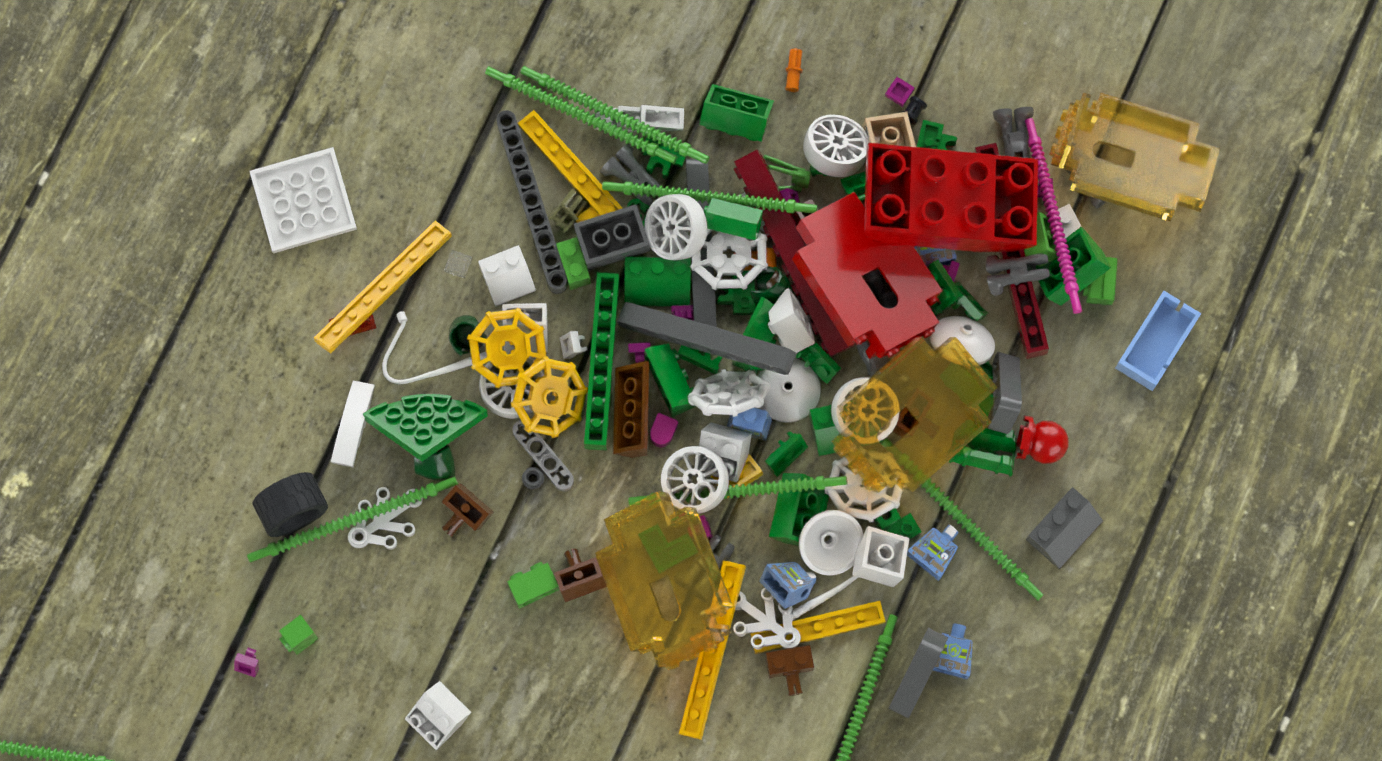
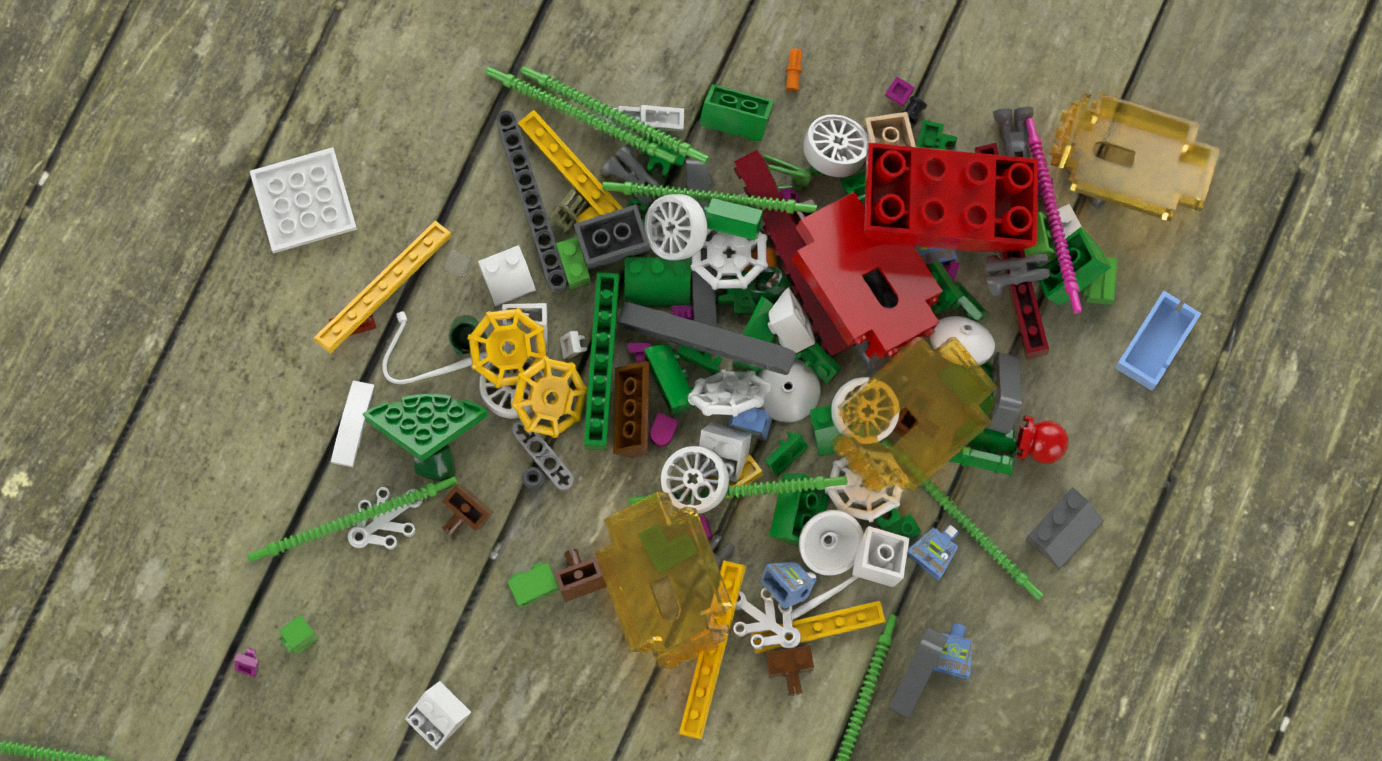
(290, 504): black tyre -> none

